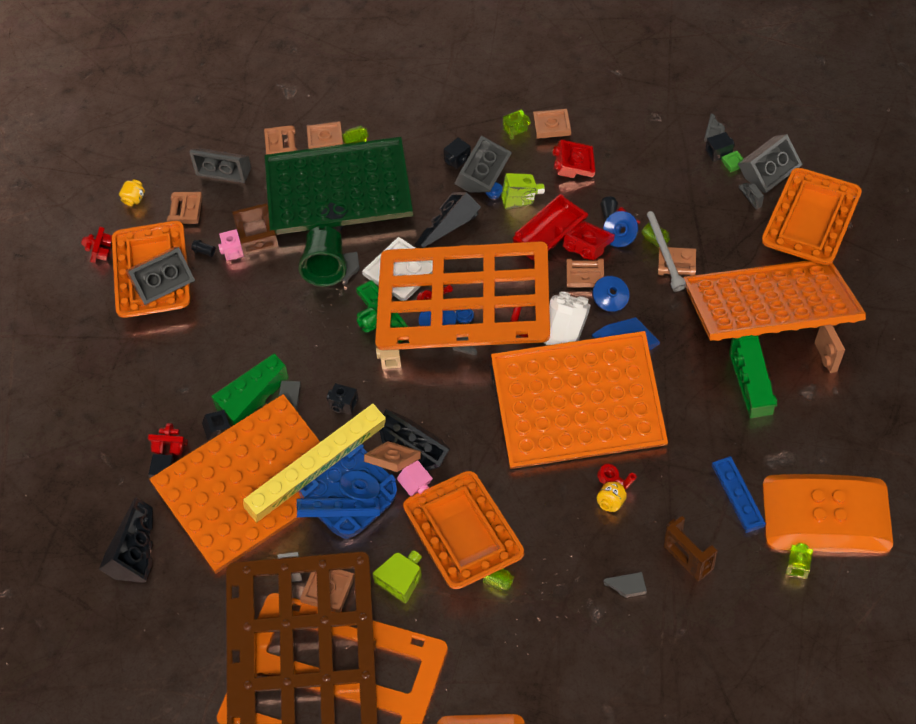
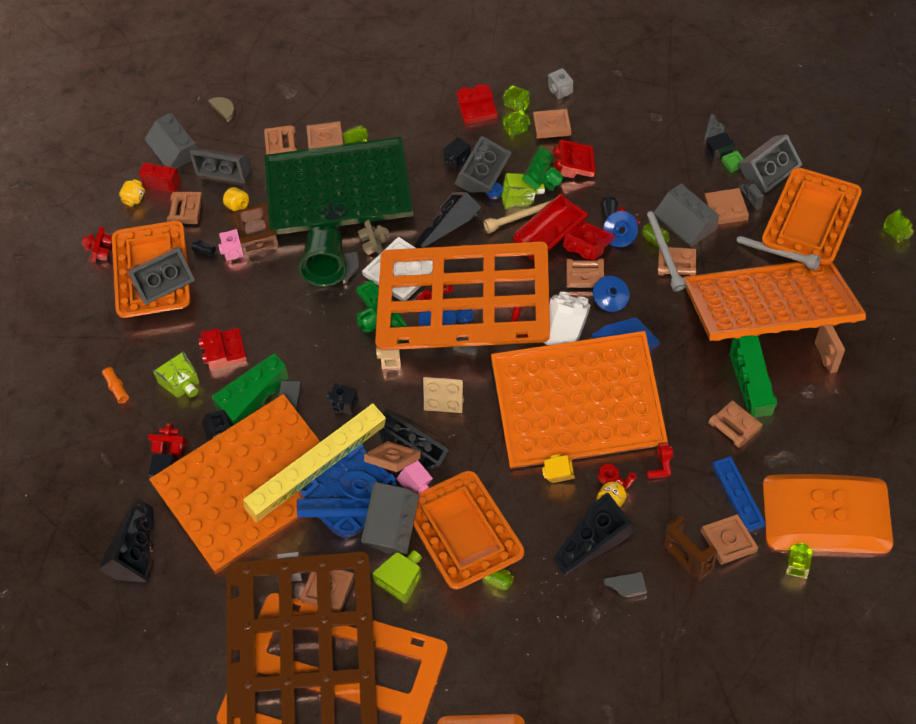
(115, 385): none -> orange pin
(159, 177): none -> red brick
(170, 142): none -> dark grey slope
(178, 376): none -> lime torso
(222, 348): none -> red plate
(223, 107): none -> dark tan tile
(235, 199): none -> yellow head
(375, 236): none -> dark tan hips
(390, 518): none -> dark grey slope
(443, 394): none -> tan hinge
(476, 104): none -> red plate
(492, 224): none -> tan piece
(516, 98): none -> clear neon green brick
(541, 172): none -> green plate
(558, 468): none -> yellow brick
(560, 83): none -> light grey brick
(598, 532): none -> black wedge
(665, 452): none -> red plate
(686, 215): none -> dark grey slope
(728, 205): none -> nougat plate
(729, 539): none -> nougat plate
(737, 419): none -> nougat plate
(811, 261): none -> light grey piece
(898, 226): none -> clear neon green brick

